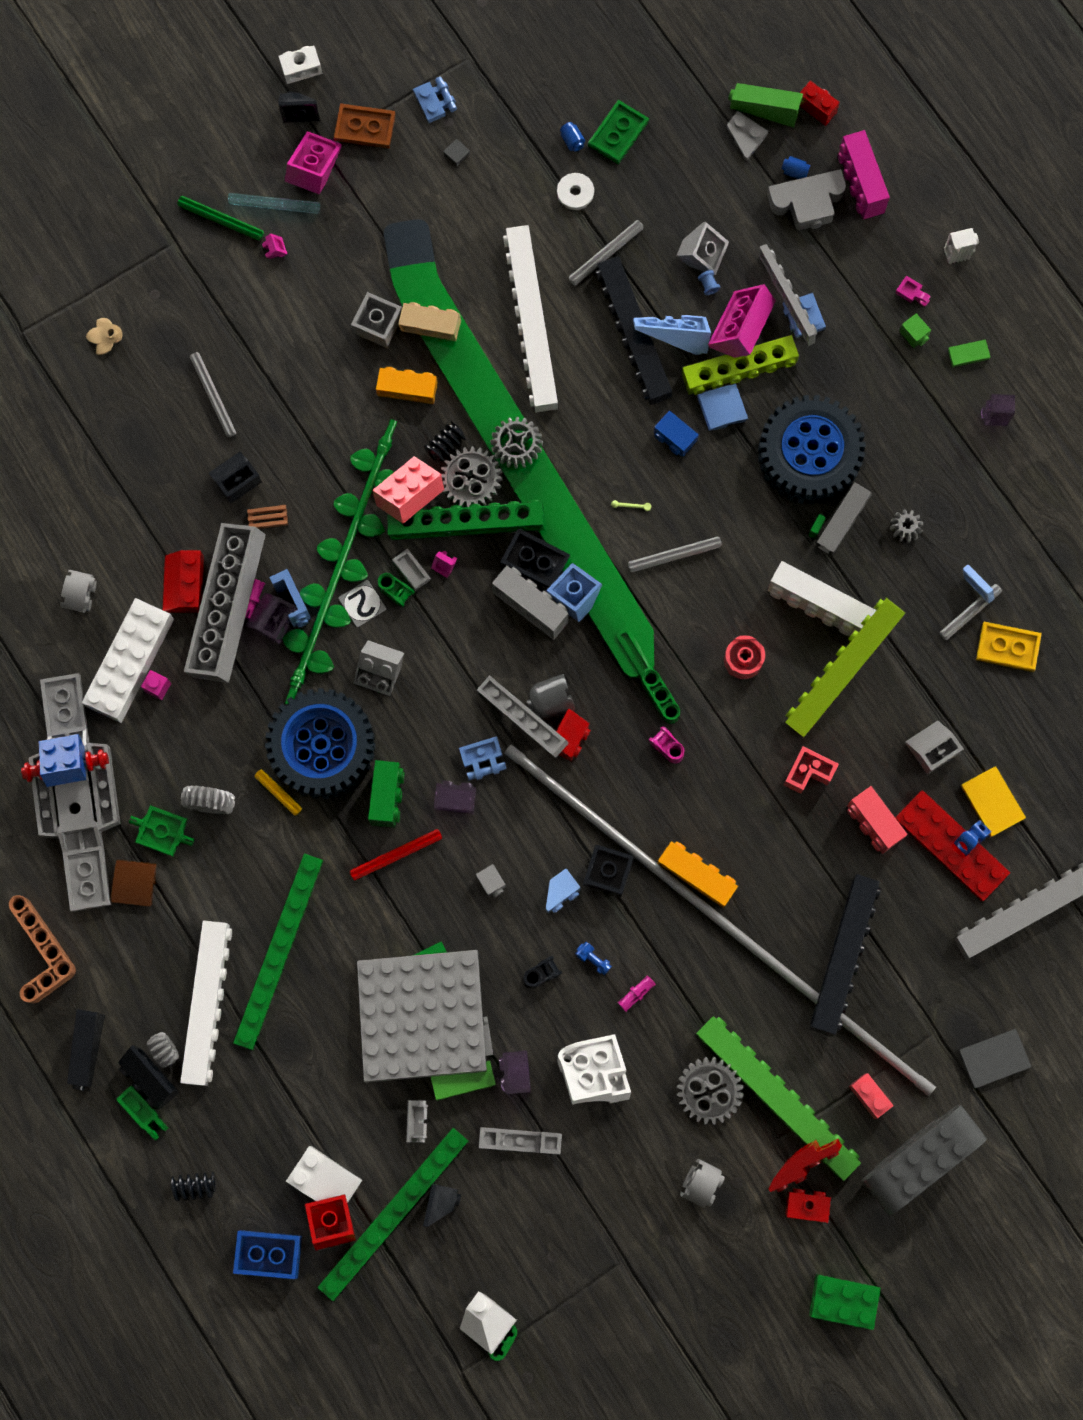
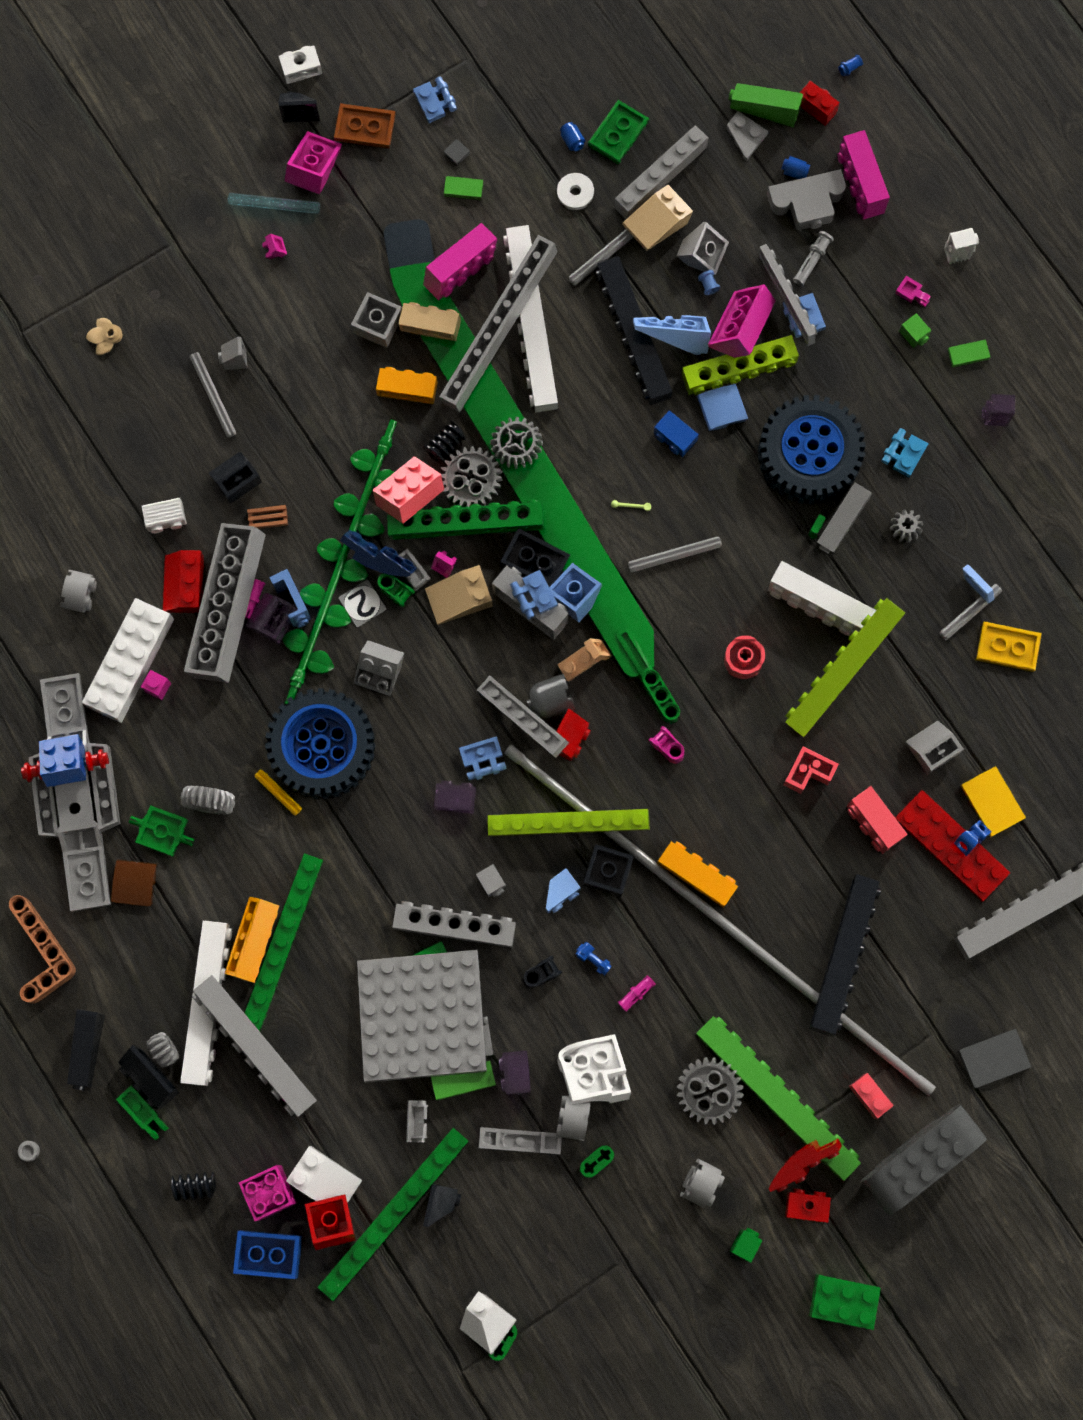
(28, 1151): none -> light grey tile
(164, 515): none -> white brick
(220, 218): green axle -> none
(233, 354): none -> light grey slope
(252, 939): none -> light orange brick
(254, 1046): none -> light grey brick
(267, 1193): none -> dark pink brick
(383, 560): none -> dark blue slope
(386, 794): green brick -> none
(395, 854): red axle -> none
(405, 909): none -> light grey brick
(459, 595): none -> tan slope
(460, 262): none -> dark pink brick
(463, 188): none -> bright green tile
(498, 323): none -> light grey brick
(539, 592): none -> medium blue plate
(568, 822): none -> lime brick
(573, 1119): none -> light grey brick
(584, 658): none -> light nougat bracket
(600, 1165): none -> green beam
(658, 218): none -> tan slope
(661, 172): none -> light grey brick
(746, 1244): none -> green brick
(816, 251): none -> light grey pin
(850, 65): none -> blue pin
(910, 454): none -> dark azure plate

